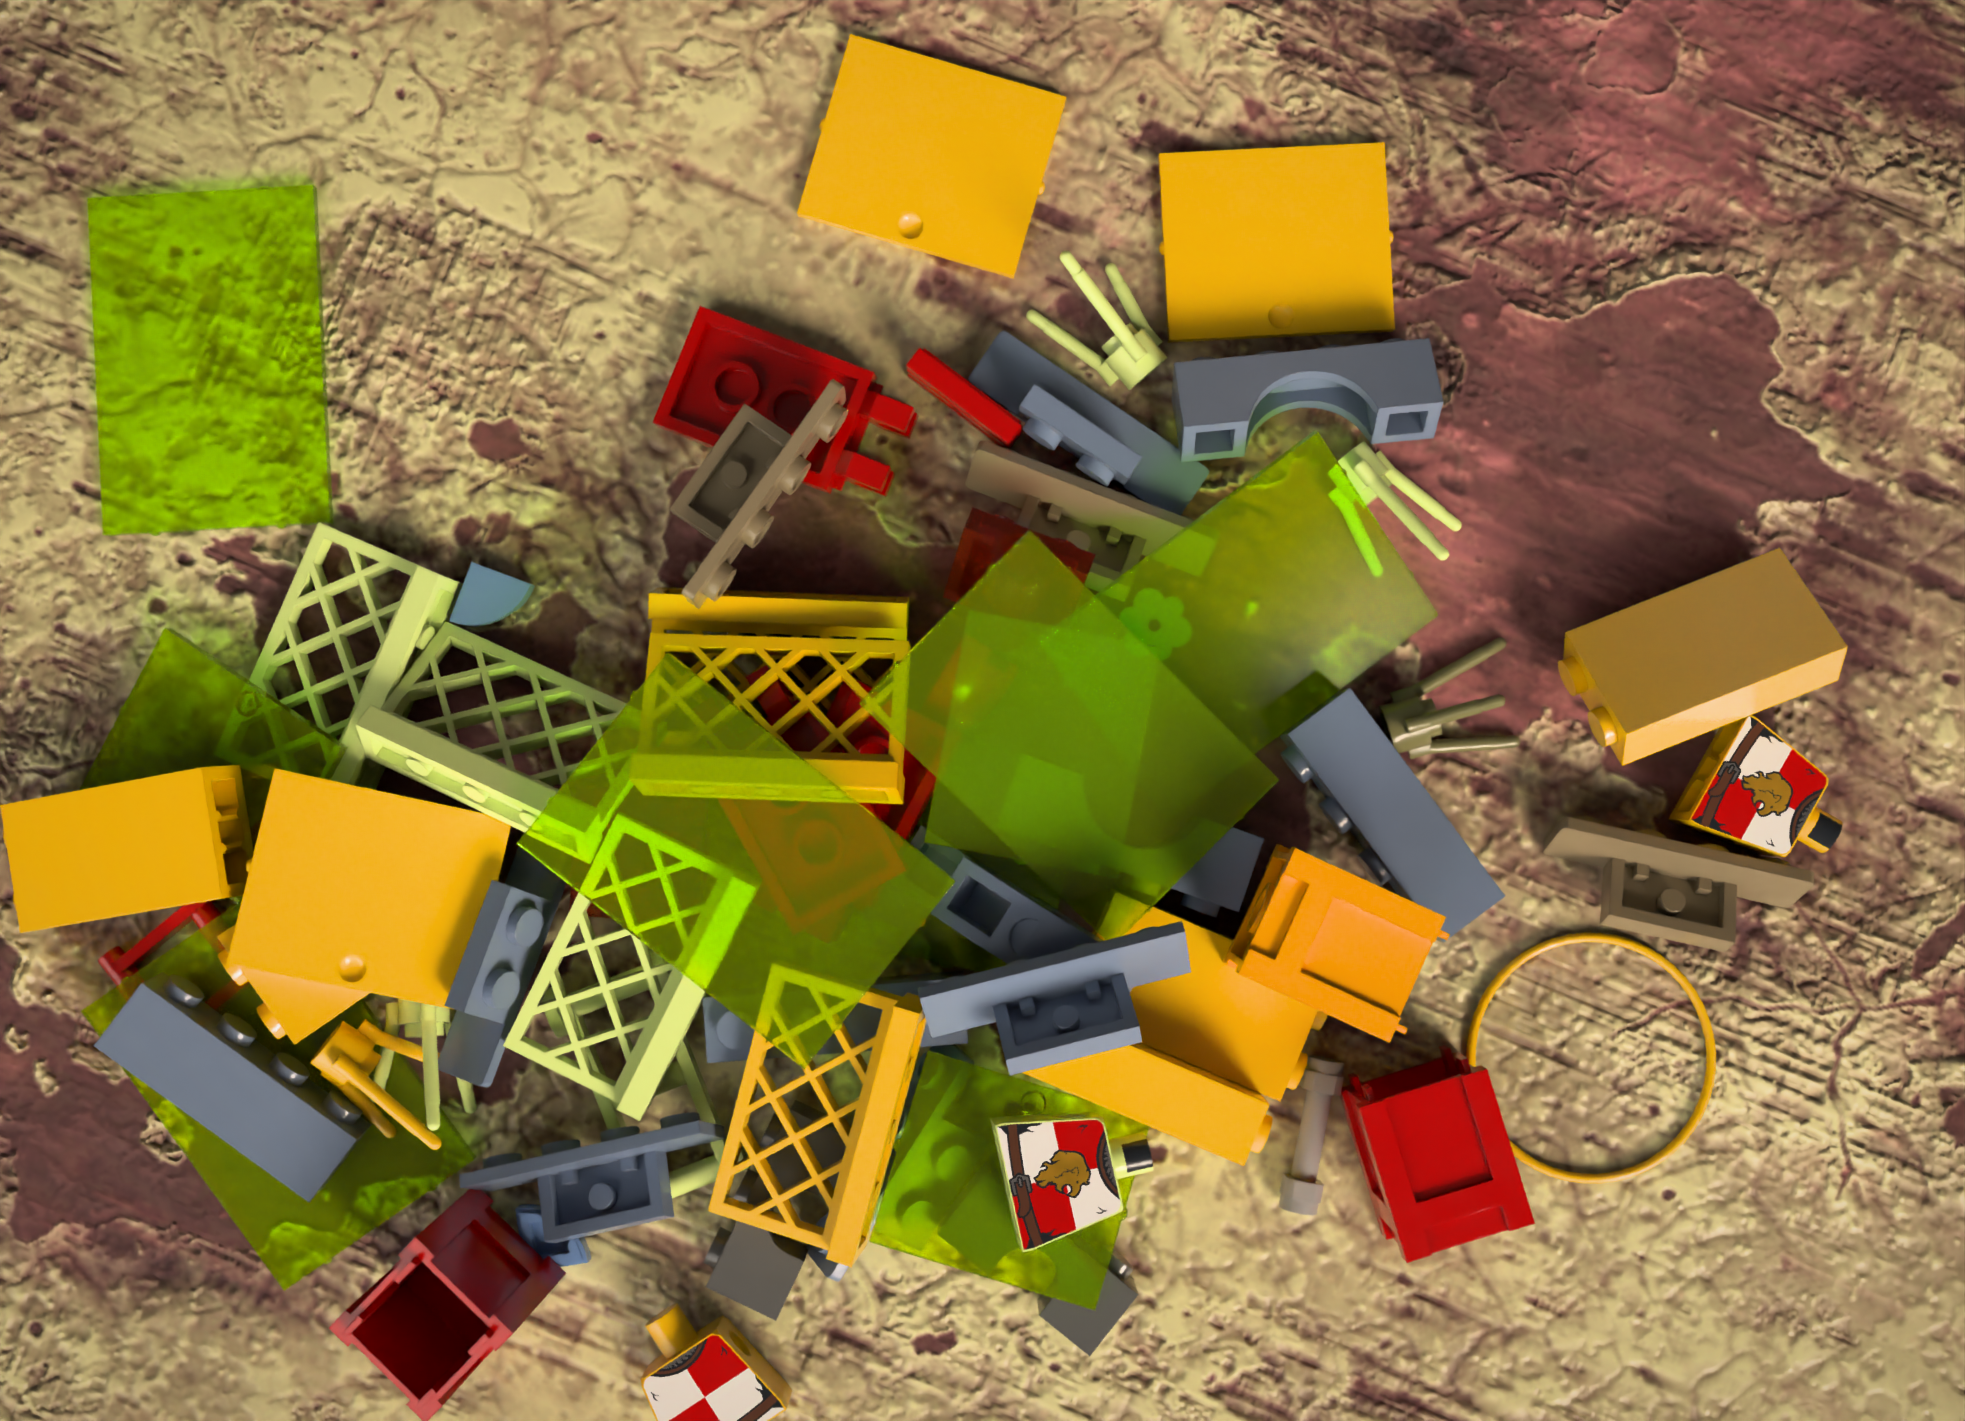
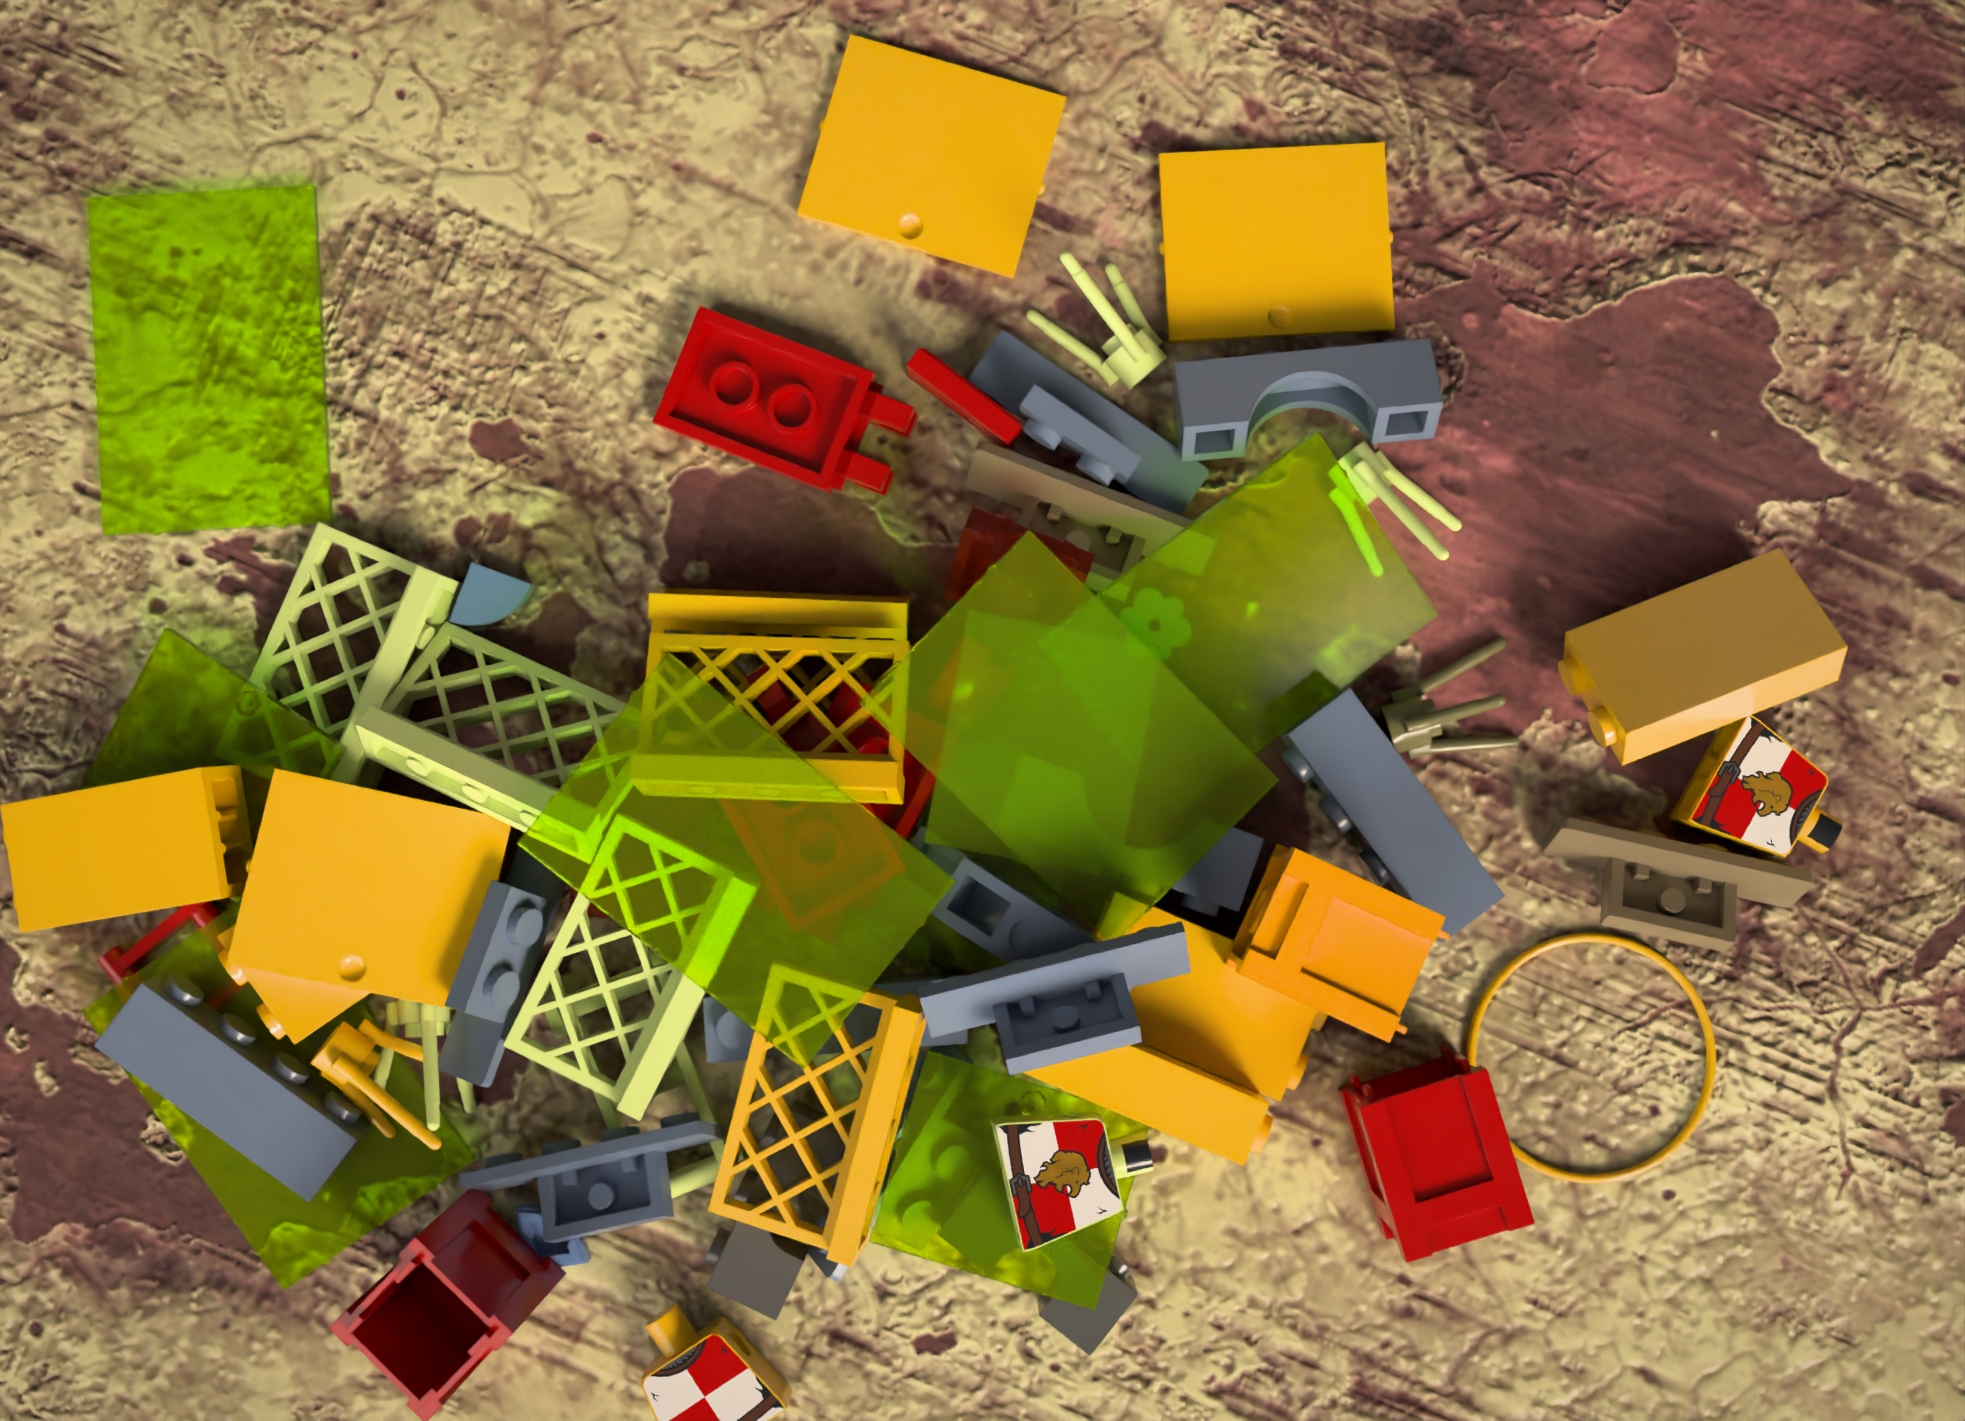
(742, 481): dark tan bracket -> none
(1301, 1188): light grey bar -> none

